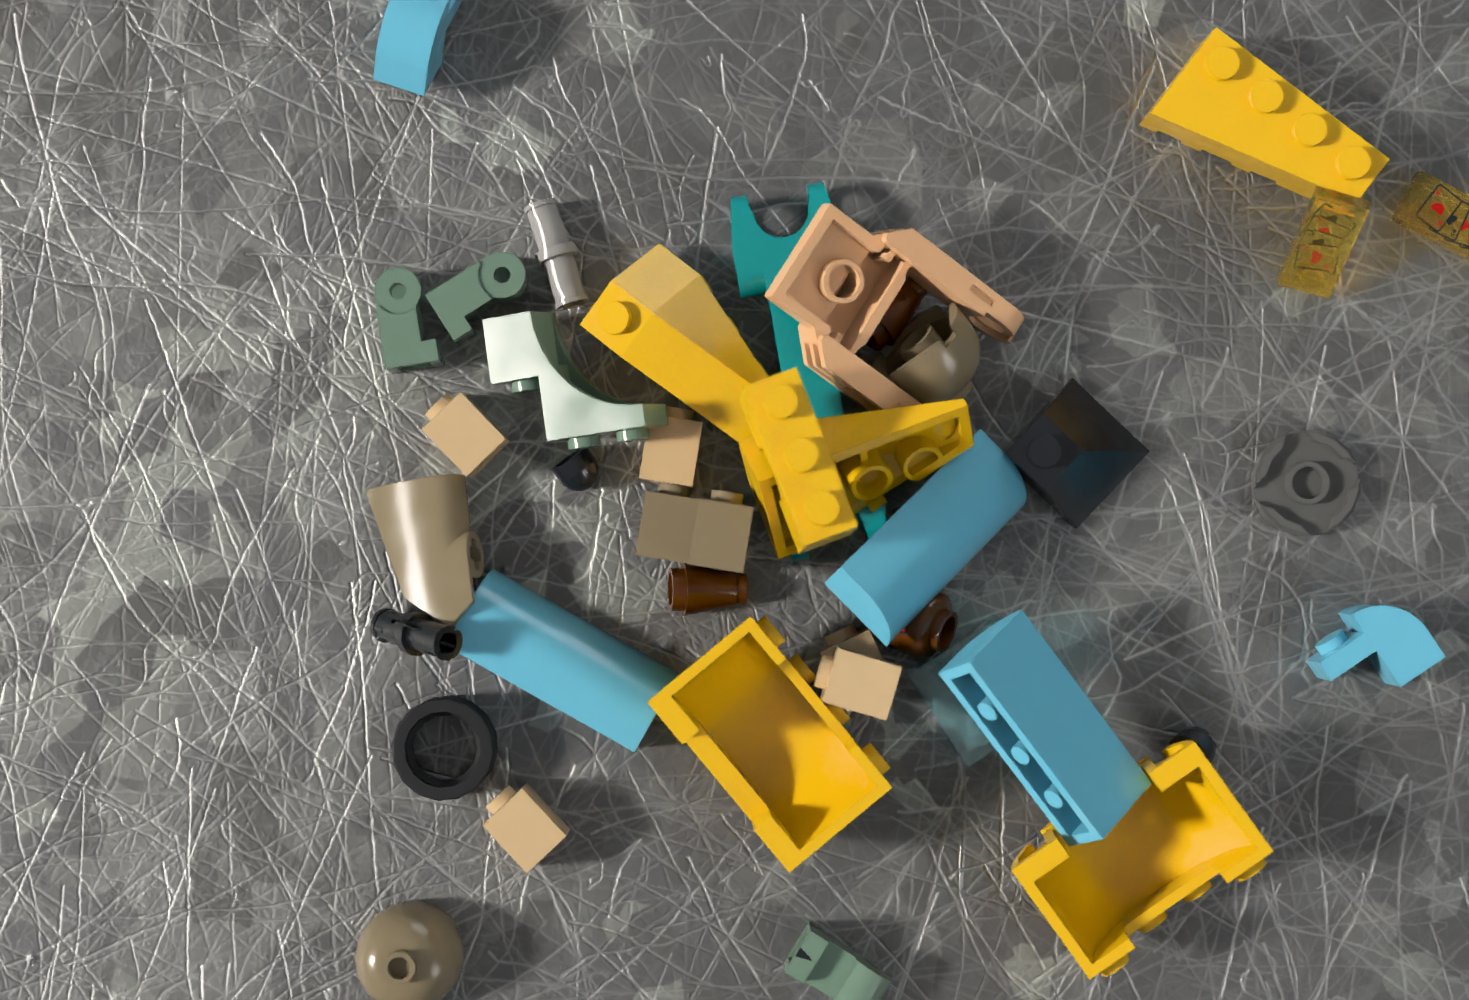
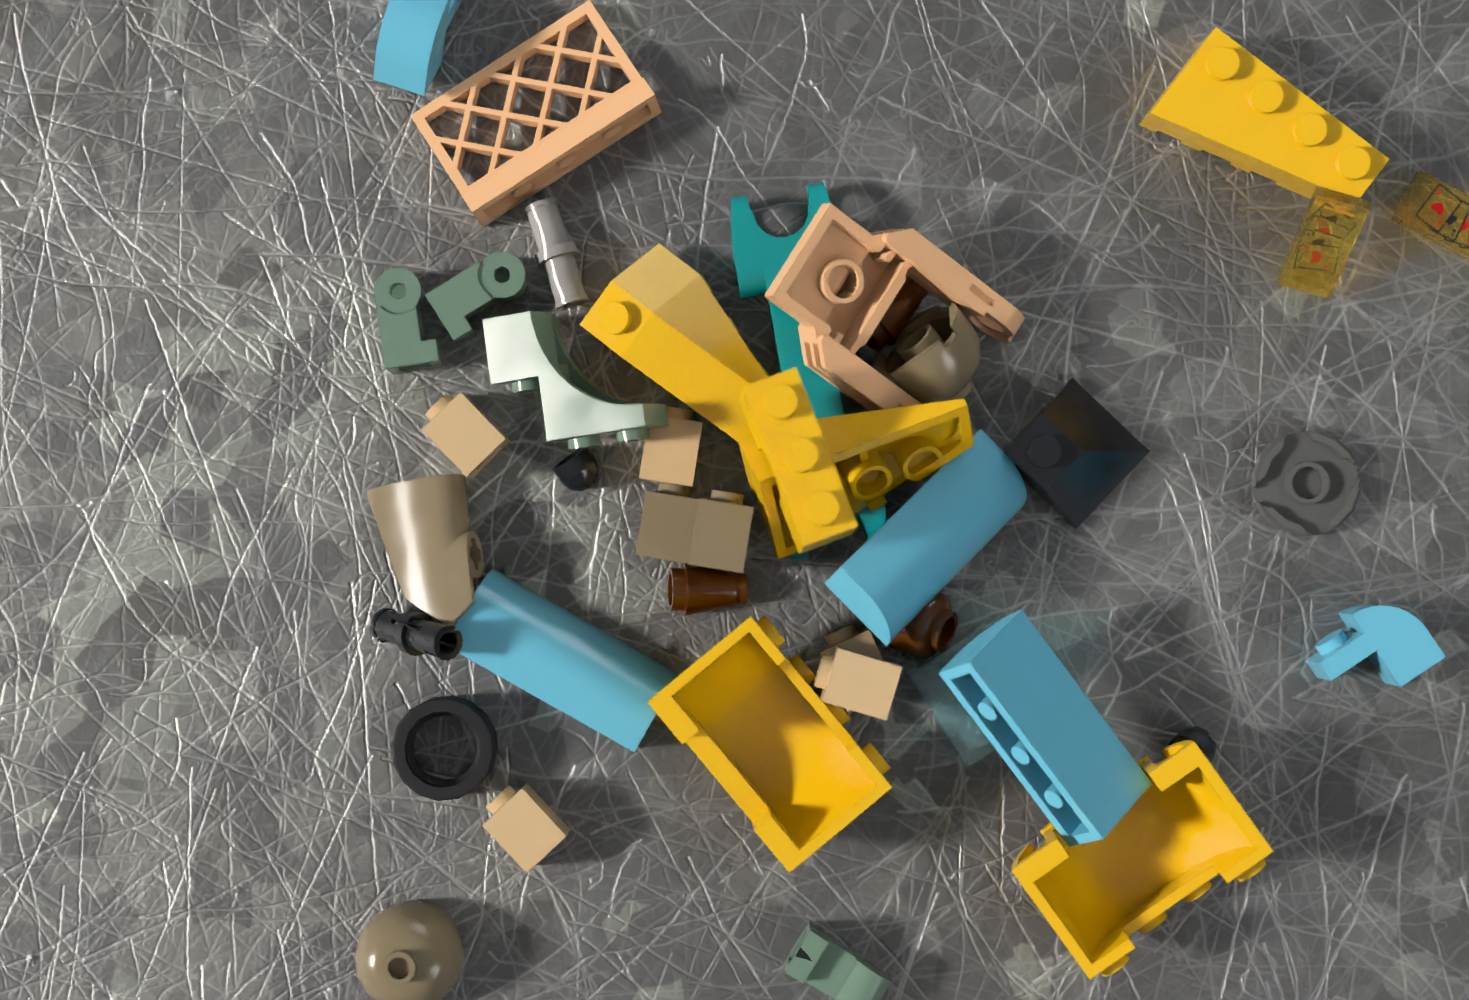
(569, 142): none -> light nougat fence

